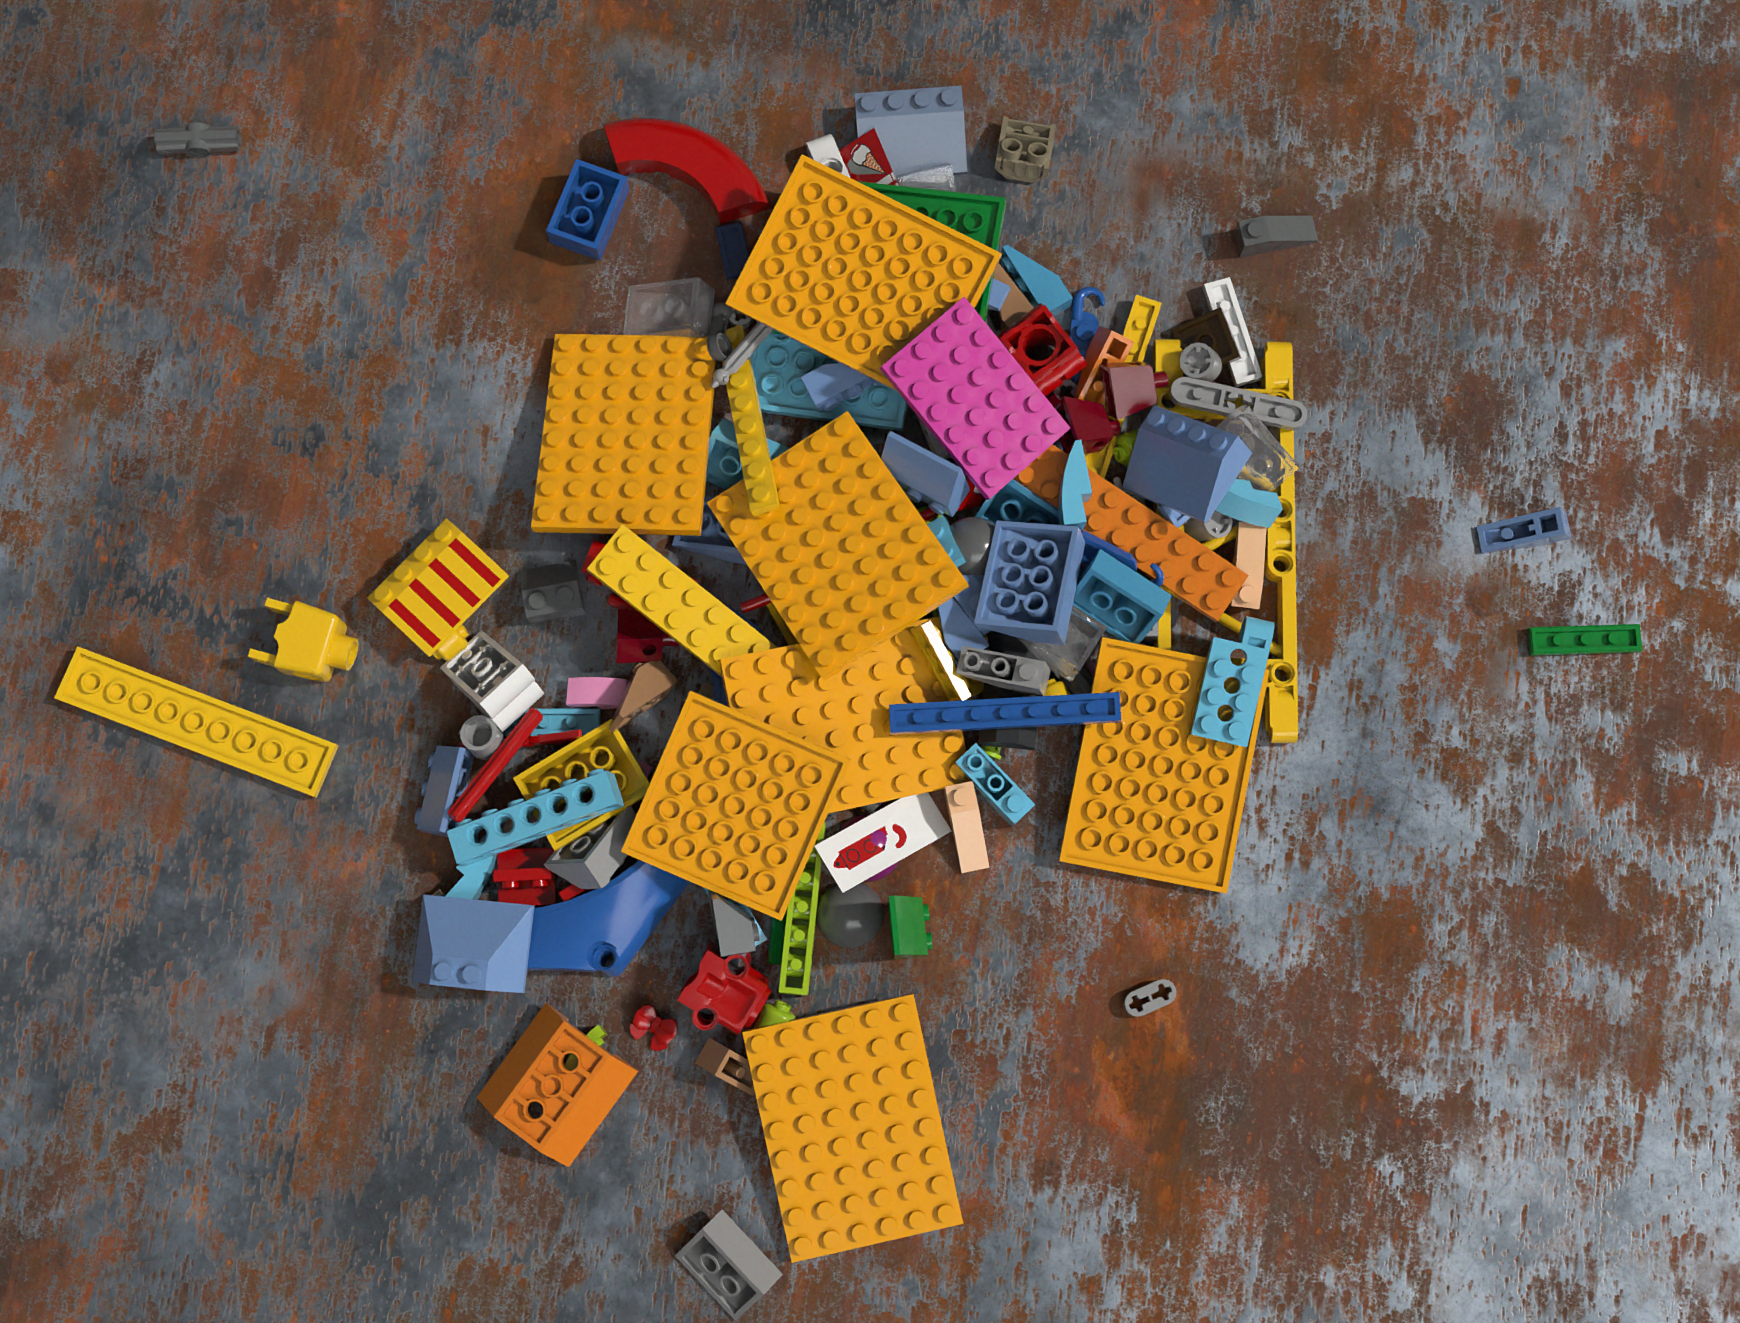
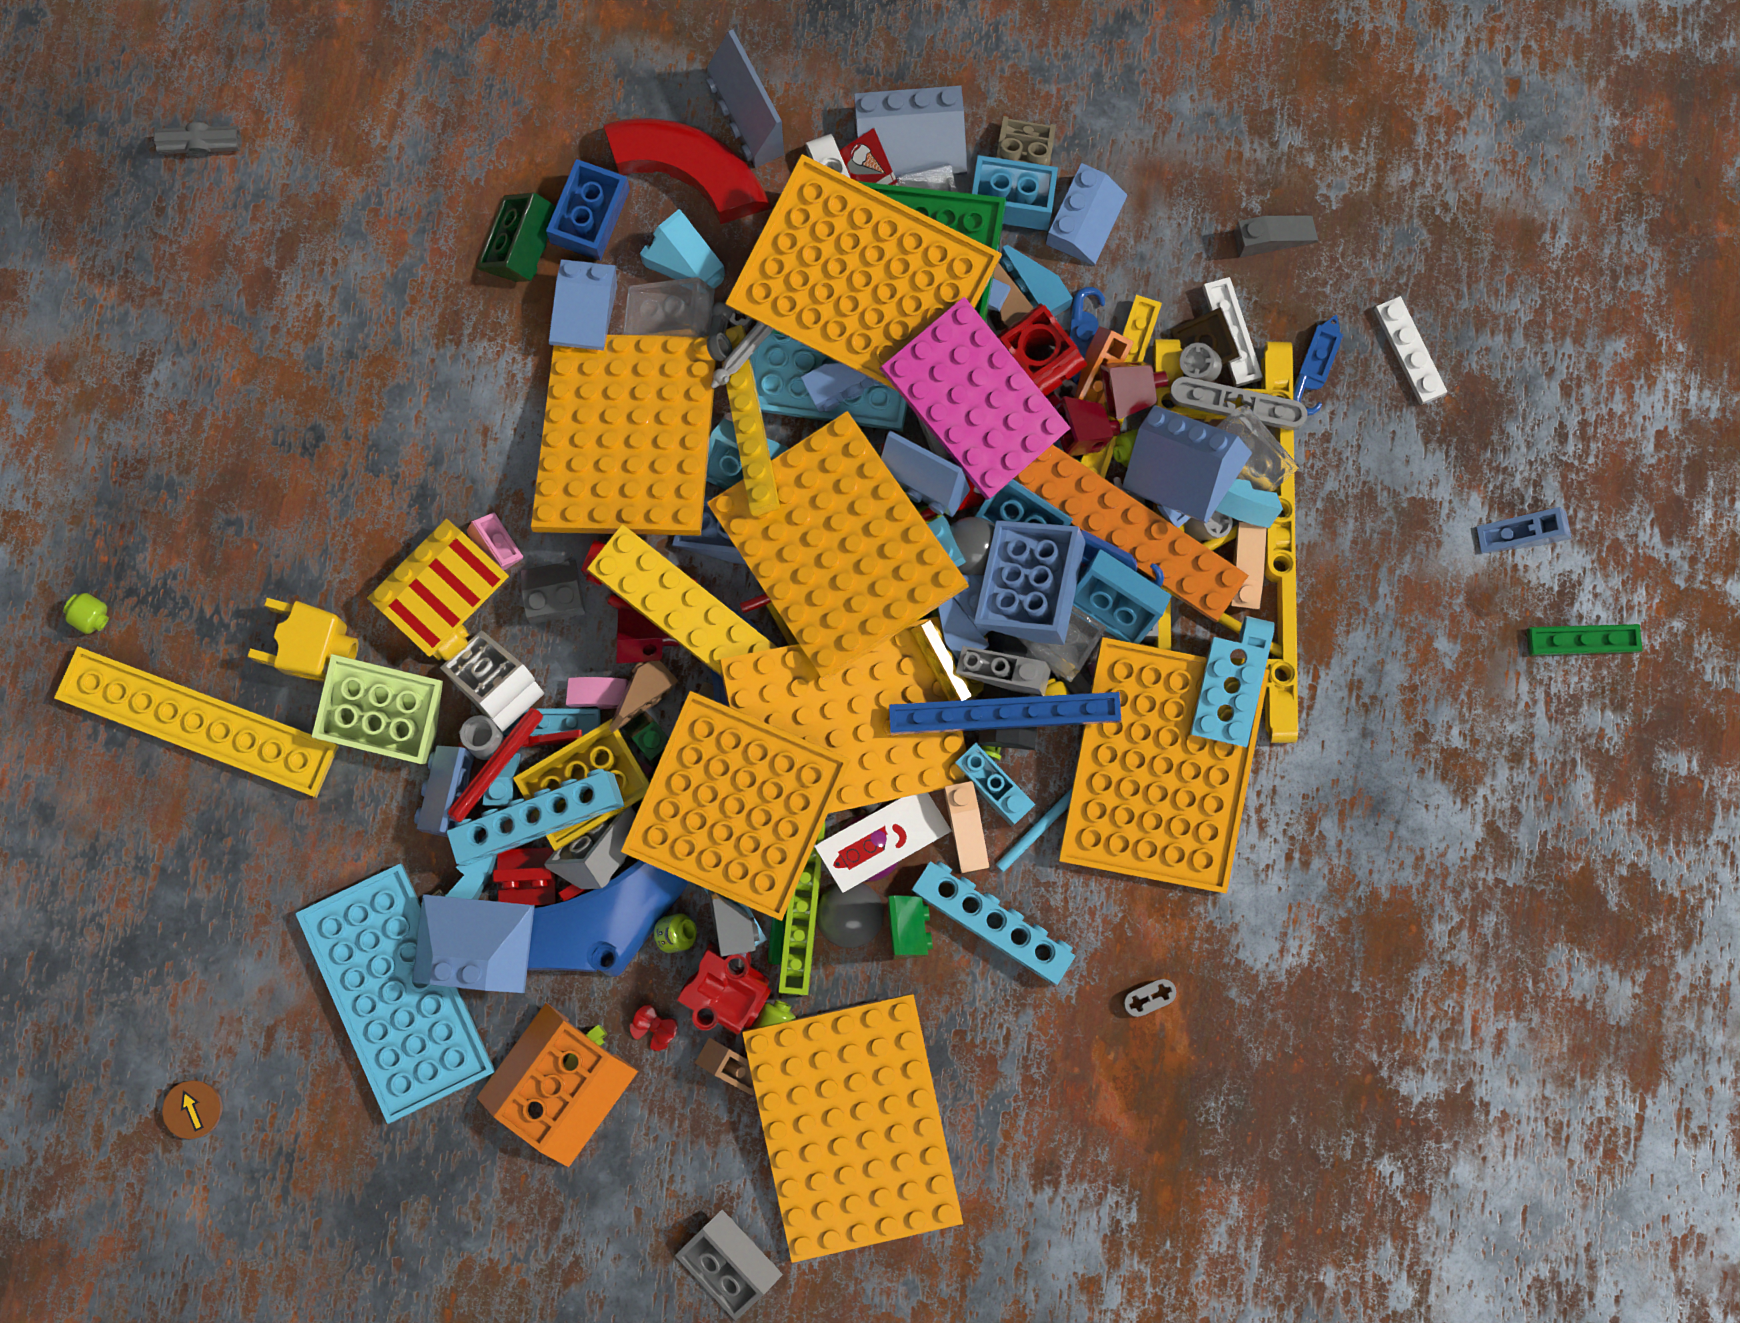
(86, 613): none -> lime head
(192, 1109): none -> dark orange tile
(379, 709): none -> yellowish green slope
(406, 1033): none -> medium azure plate
(494, 540): none -> bright pink slope
(504, 787): none -> medium azure slope
(517, 237): none -> dark green slope
(583, 304): none -> medium blue slope
(647, 737): none -> dark green slope
(675, 933): none -> lime head
(682, 252): none -> medium azure slope
(732, 249): dark blue tile -> none
(745, 102): none -> sand blue slope
(1025, 185): none -> dark azure slope
(1034, 832): none -> medium azure axle
(1060, 952): none -> medium azure brick
(1074, 489): medium azure slope -> none
(1086, 215): none -> medium blue slope
(1318, 361): none -> blue plate
(1410, 350): none -> white plate

